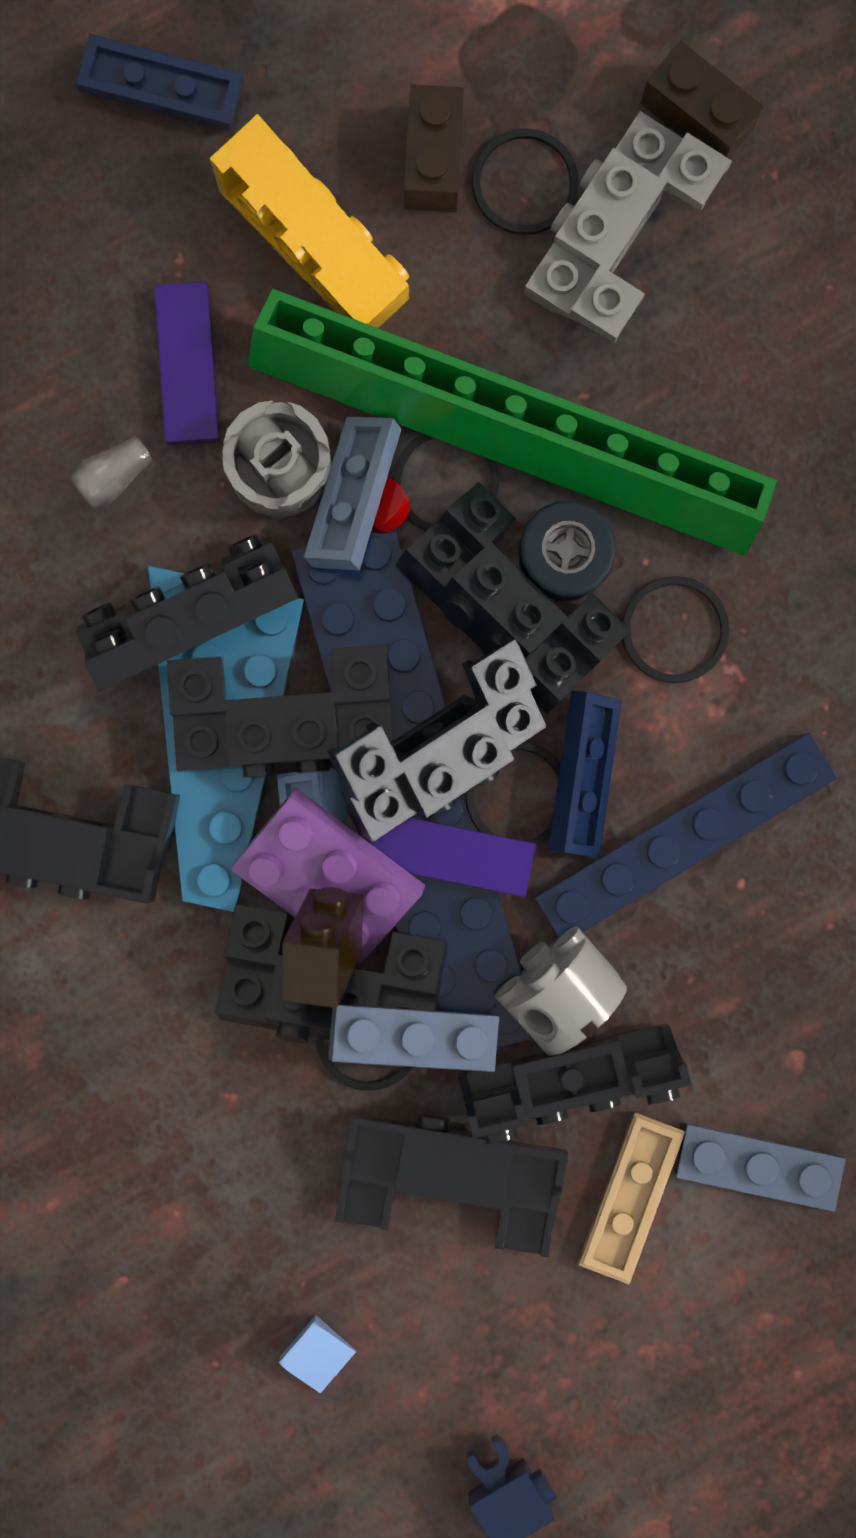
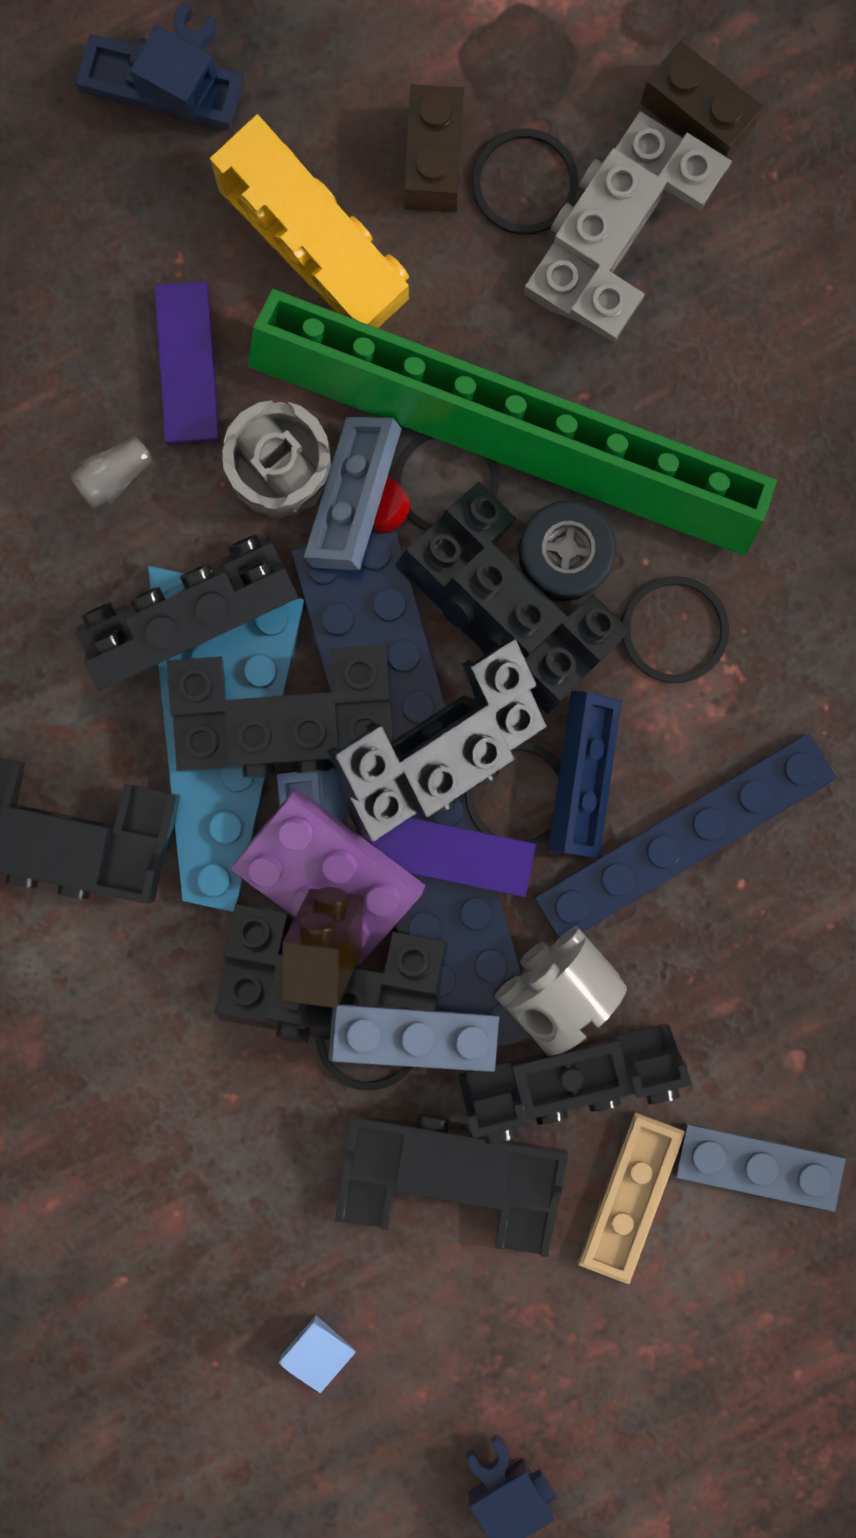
(176, 66): none -> dark blue brick

